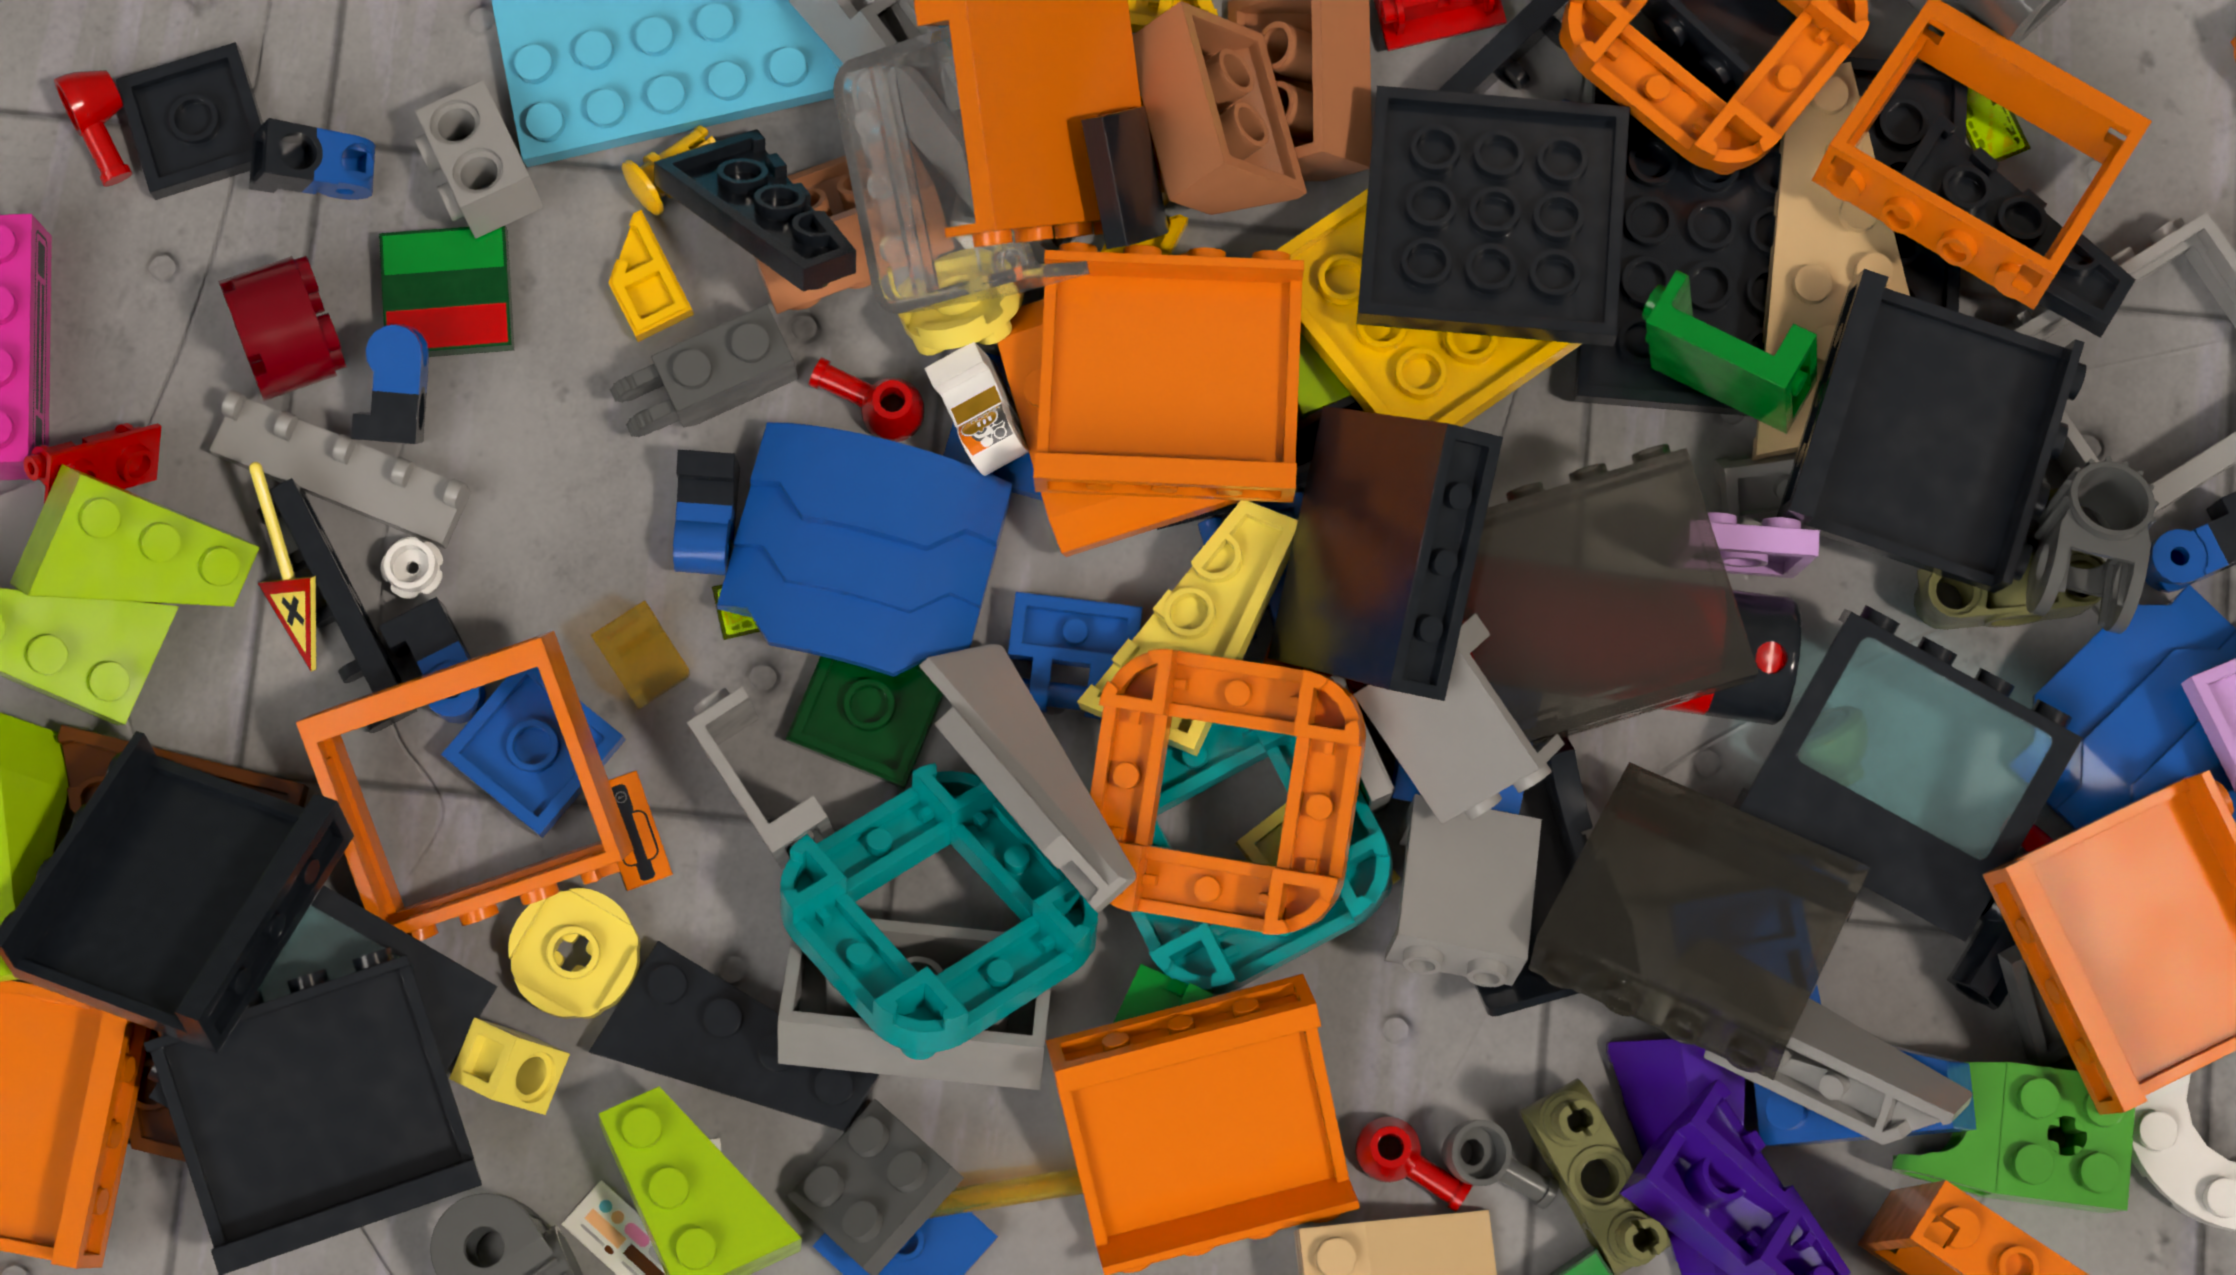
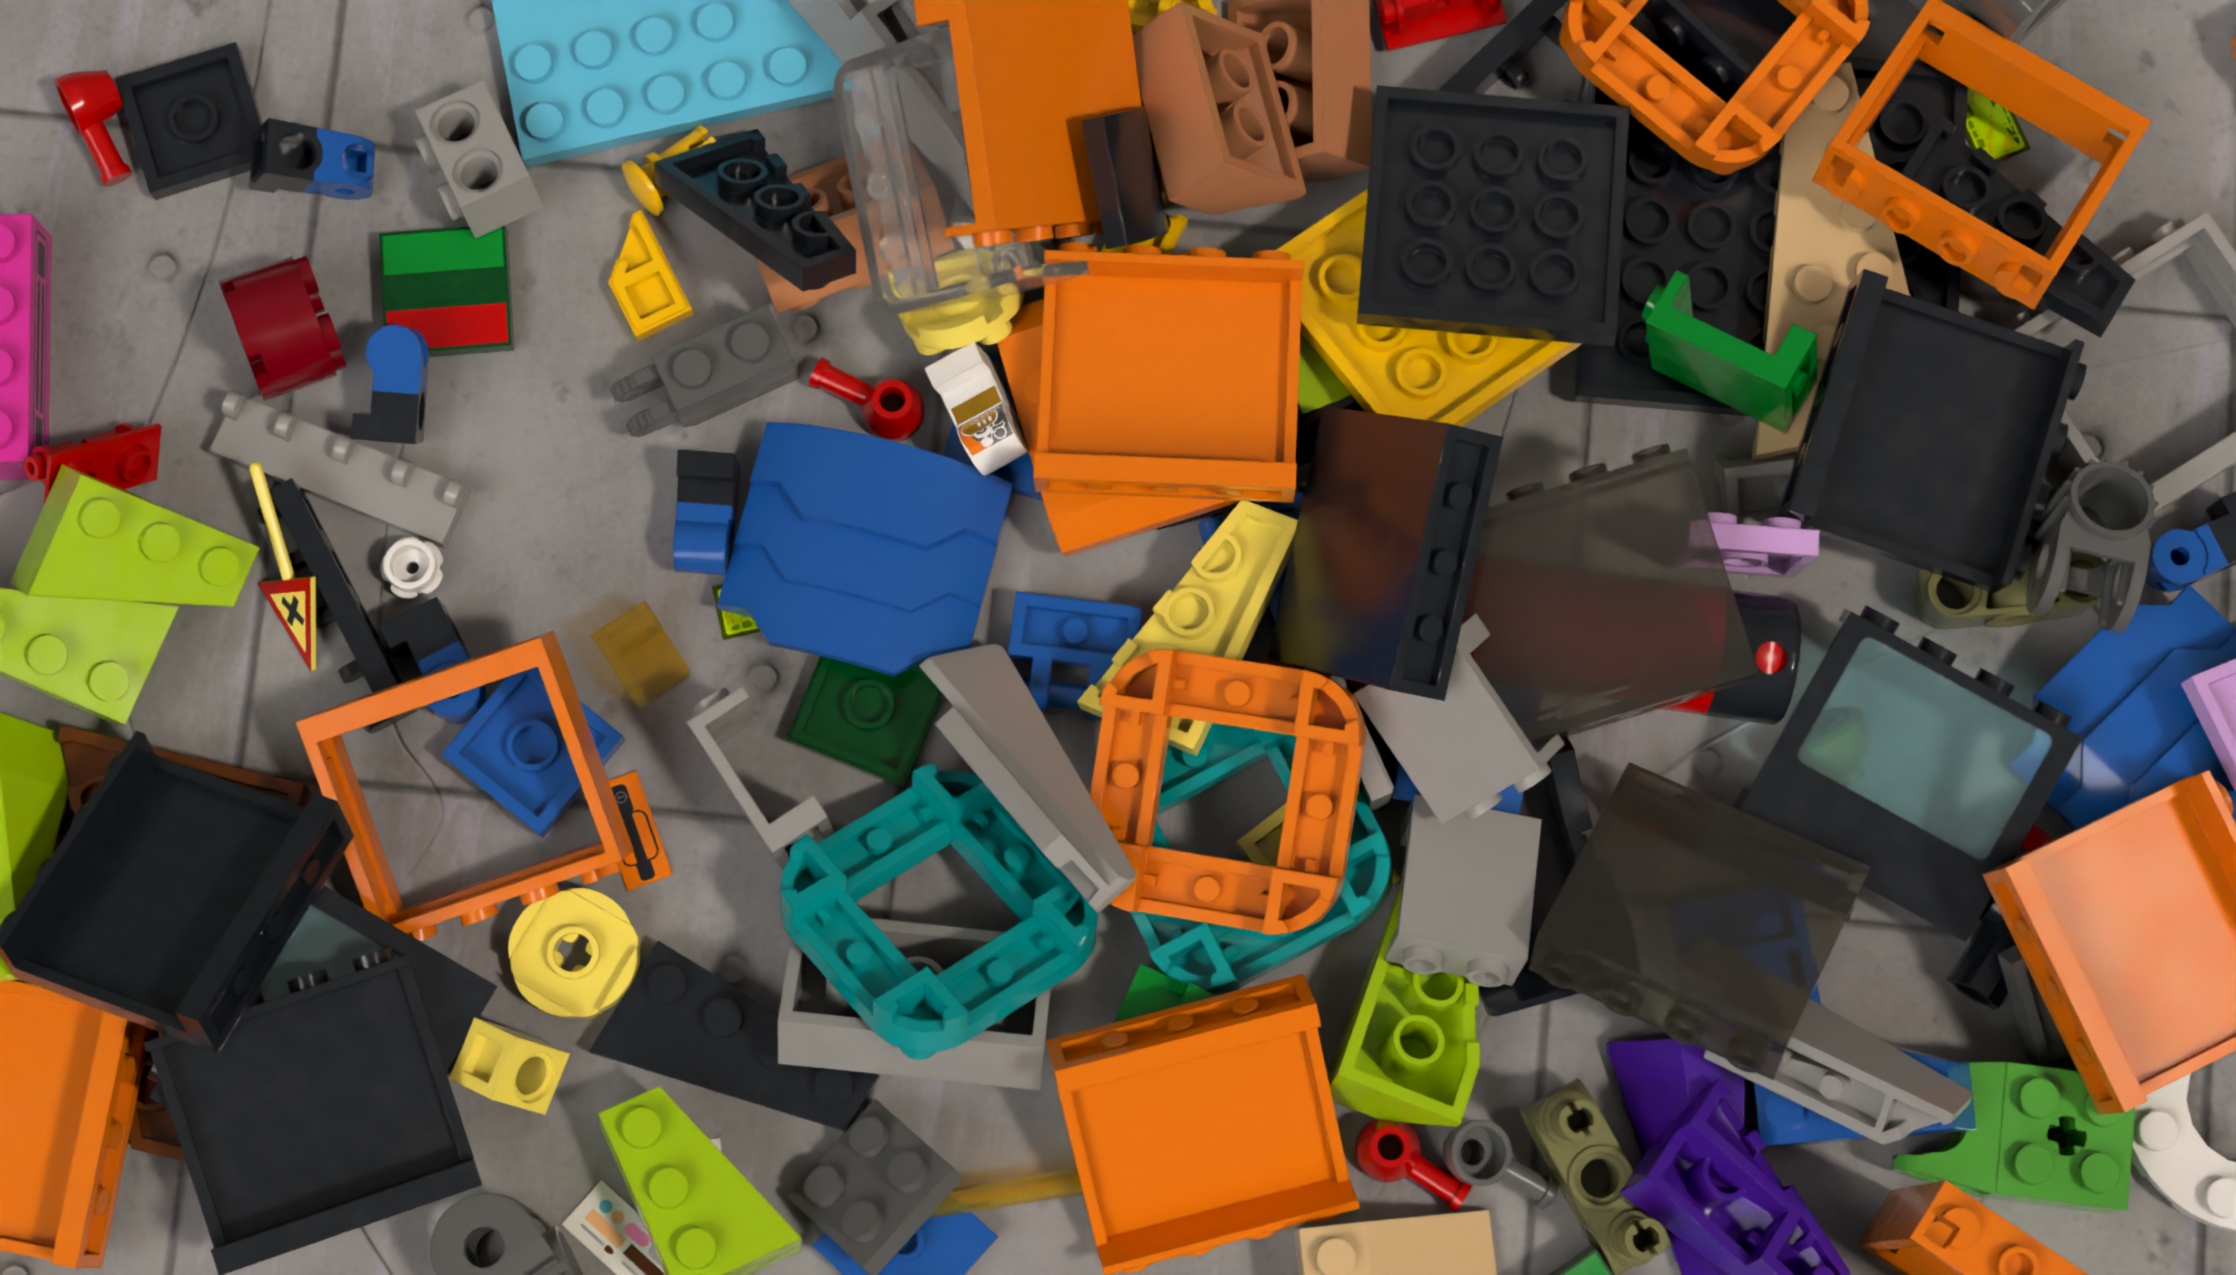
(1408, 1042): none -> lime wedge

